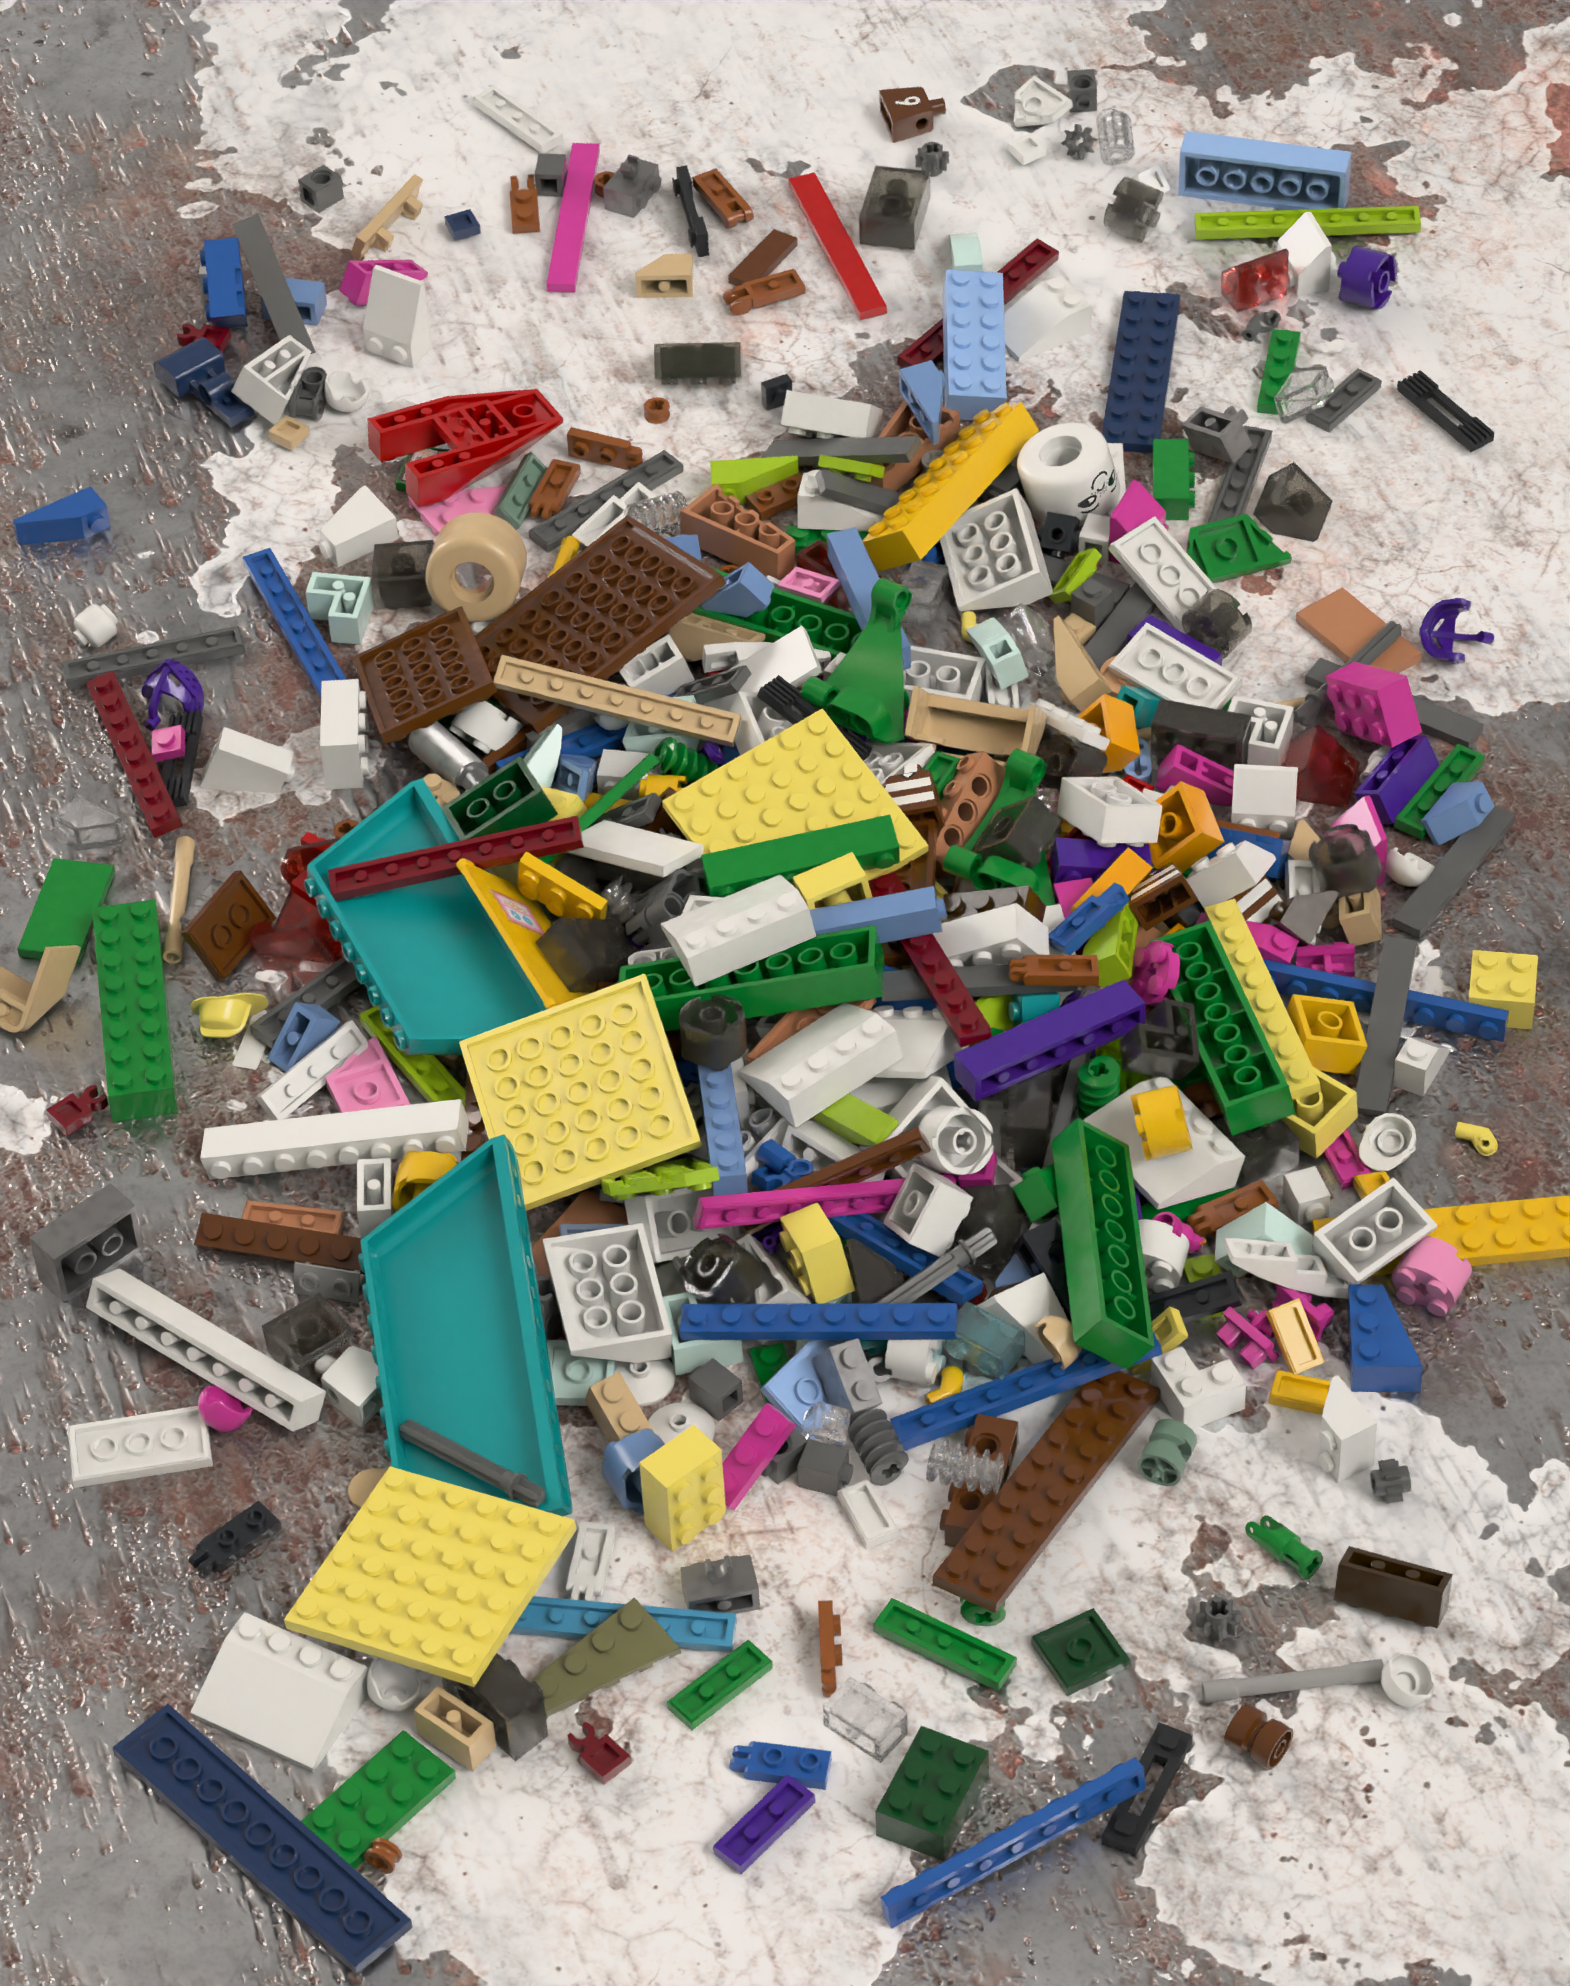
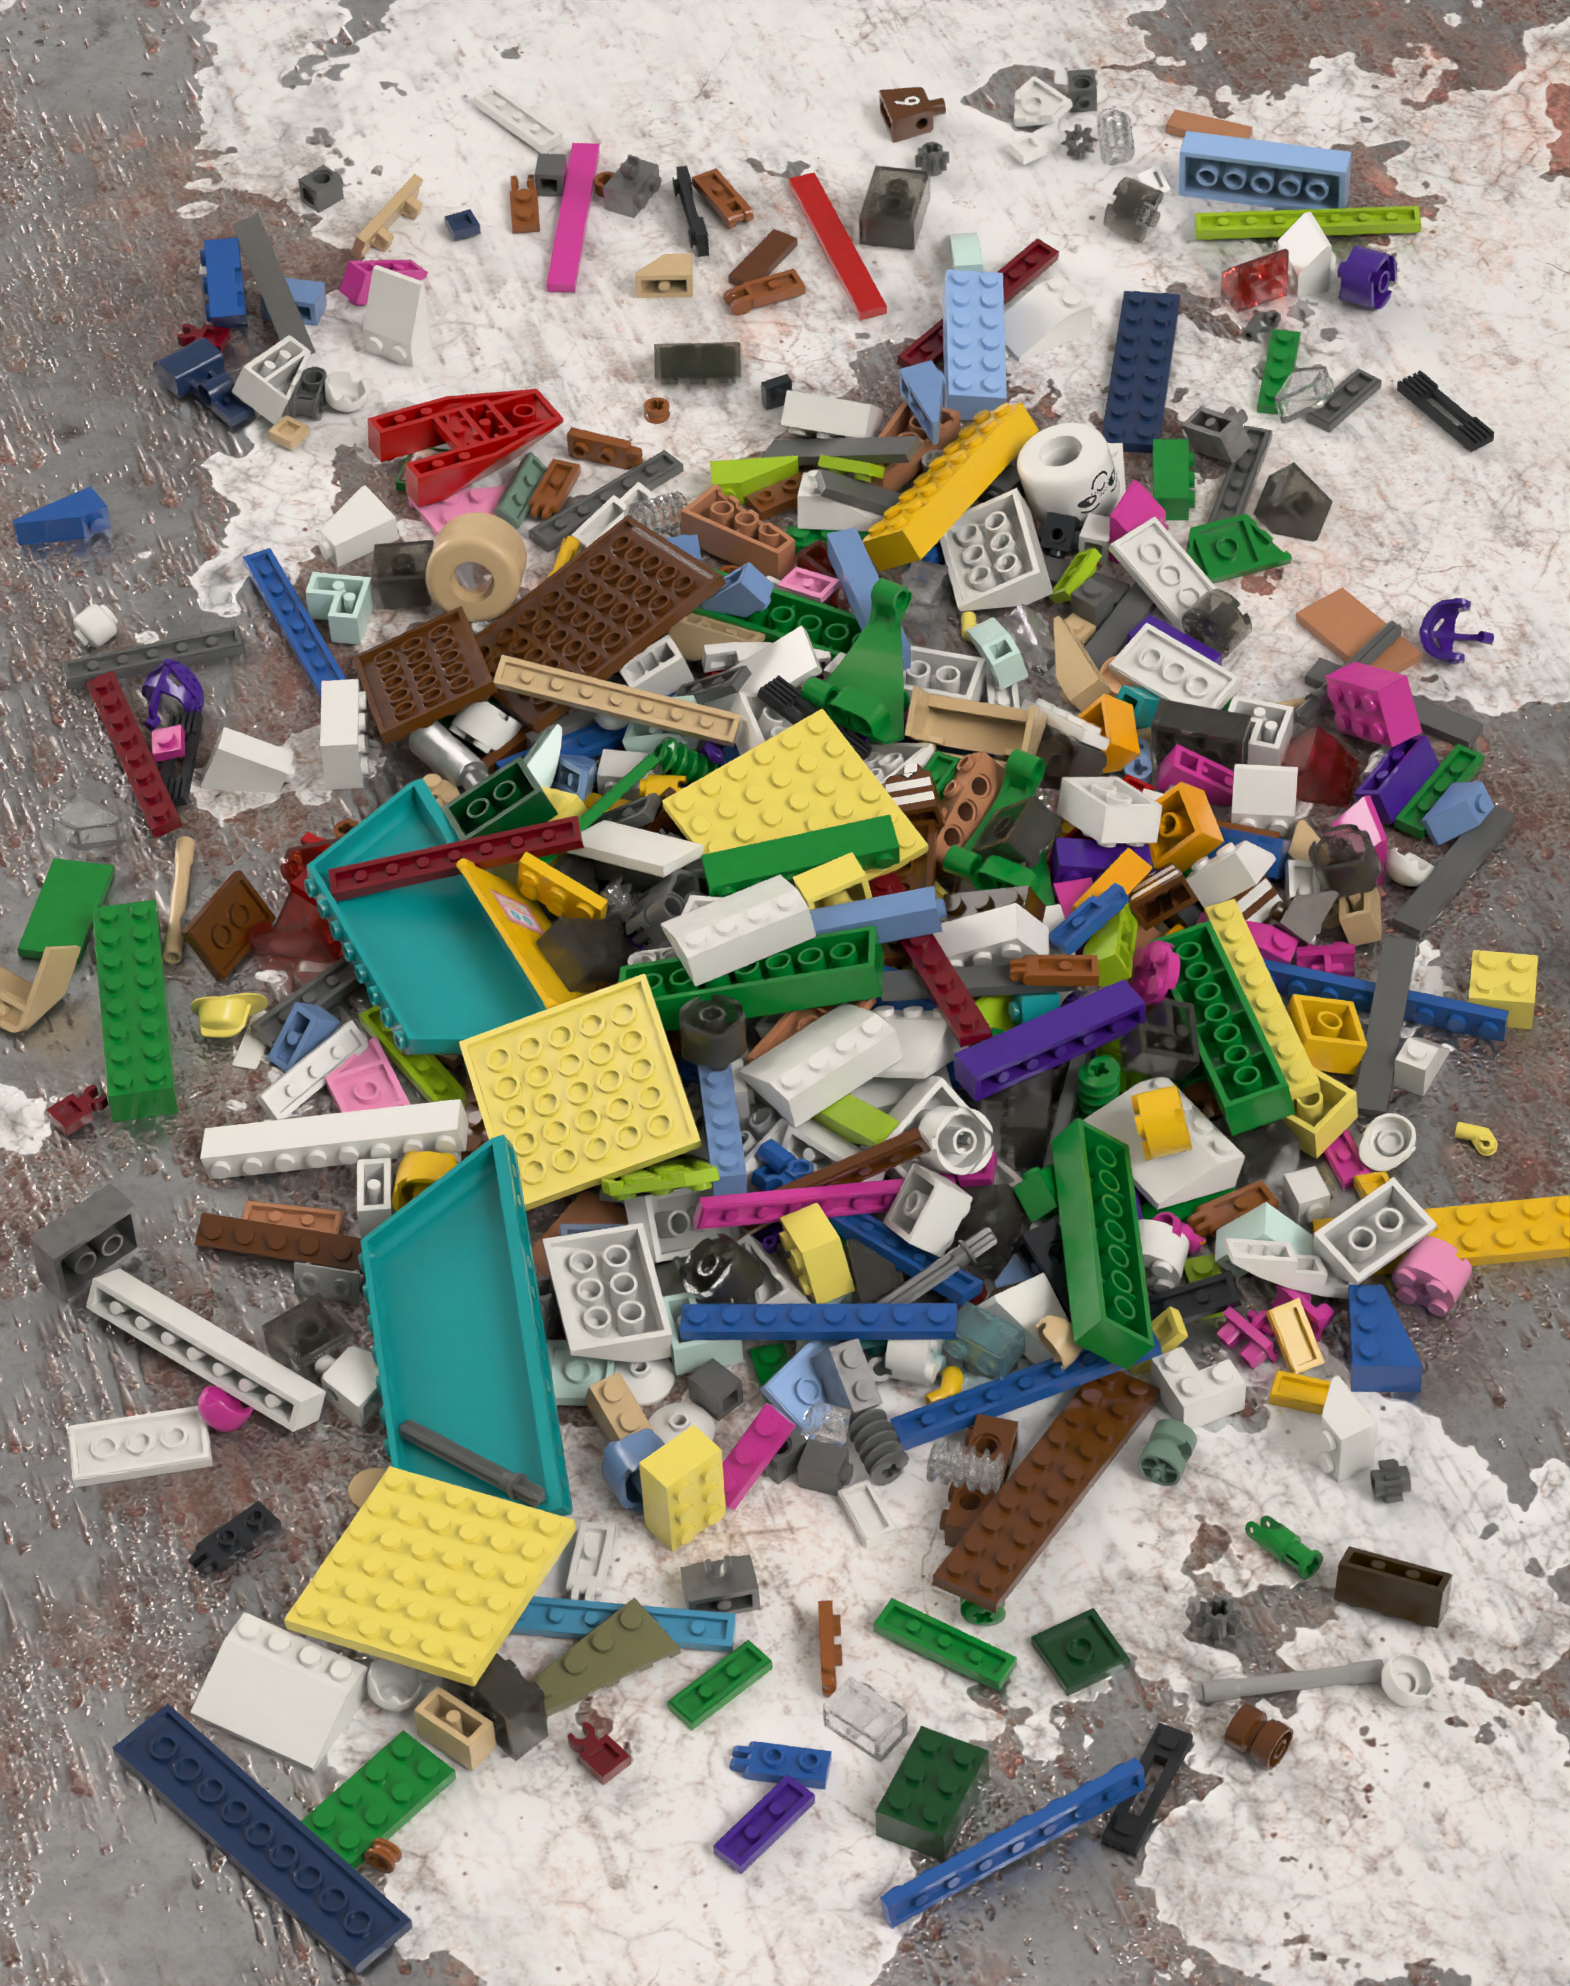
(1184, 121): none -> nougat tile

